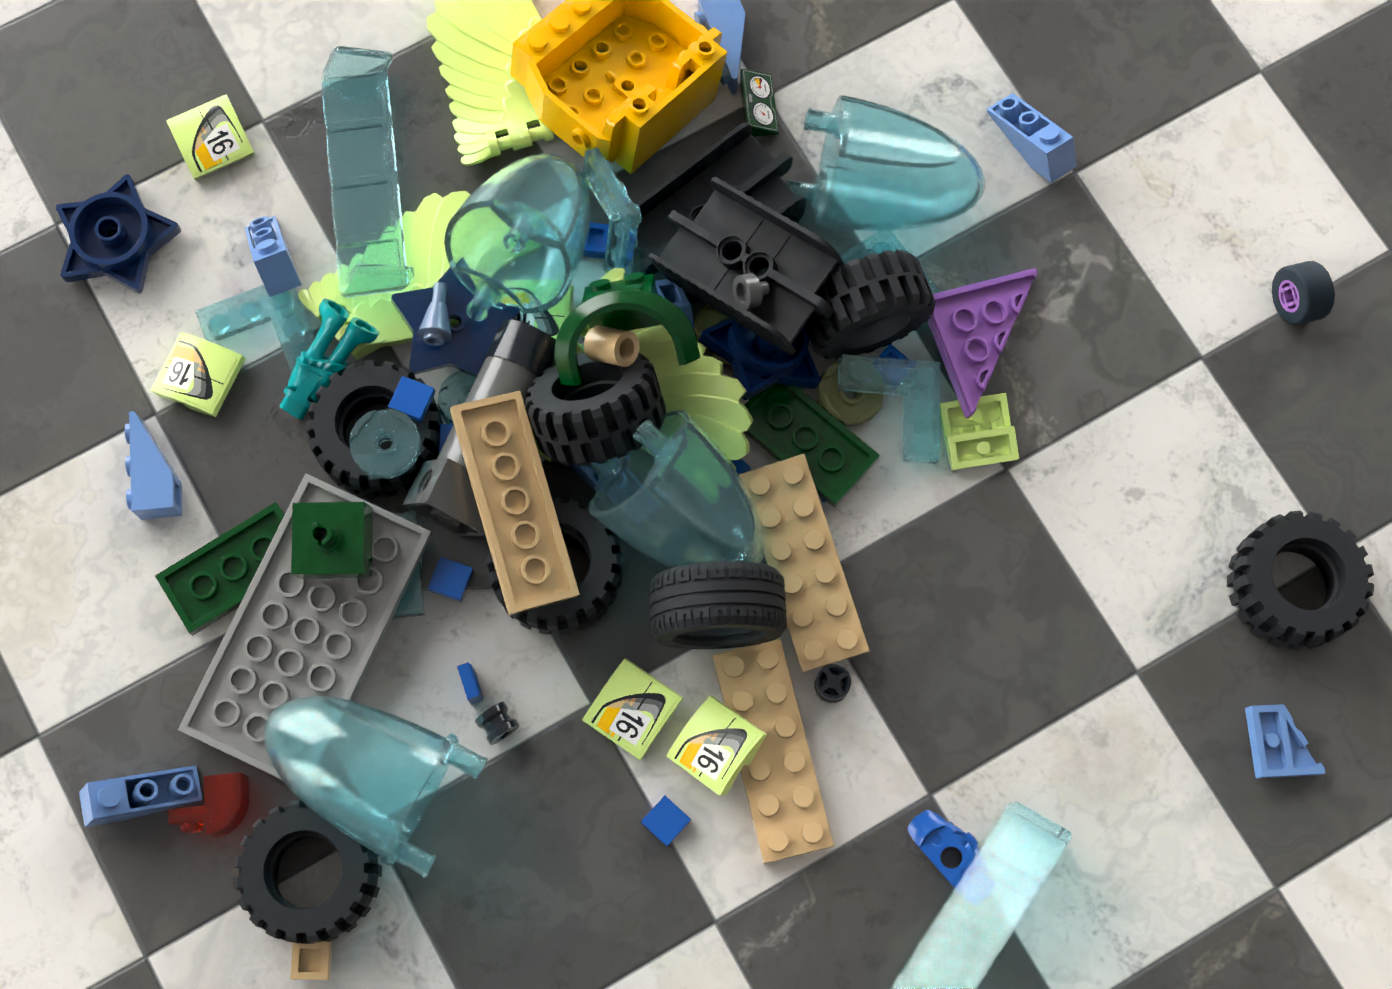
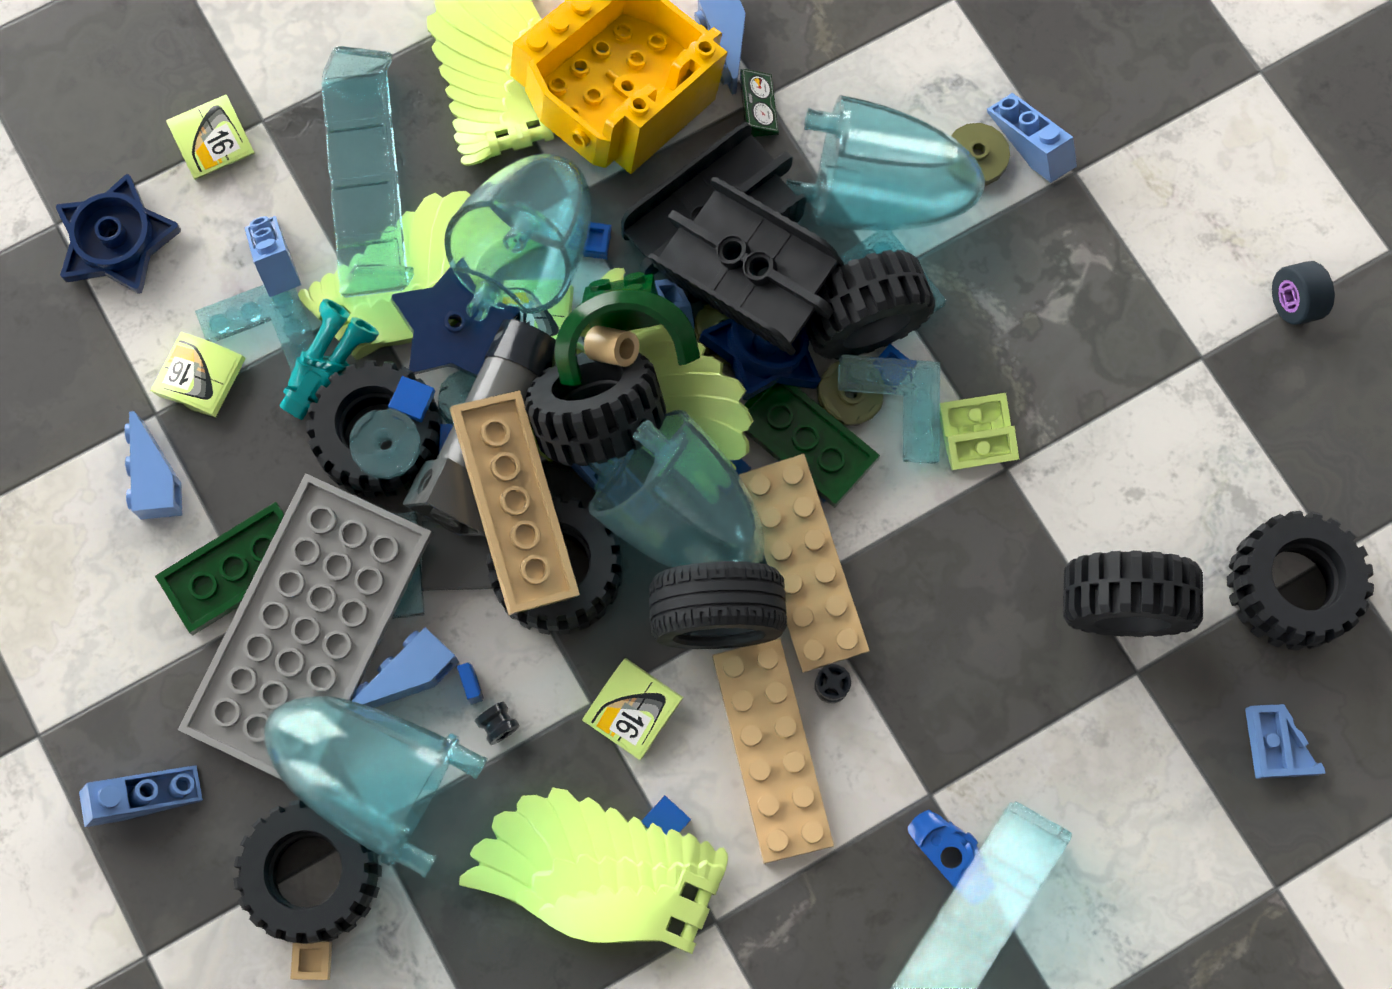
(223, 810): clear red brick -> none
(331, 540): dark green brick -> none
(413, 670): none -> medium blue slope
(435, 325): sand blue cone -> none
(450, 579): blue tile -> none
(597, 871): none -> yellowish green animal
(619, 208): clear light blue plate -> none
(716, 745): yellowish green slope -> none
(749, 291): dark grey tile -> none
(973, 329): medium lavender tile -> none
(991, 143): none -> olive plate
(1133, 594): none -> black tyre

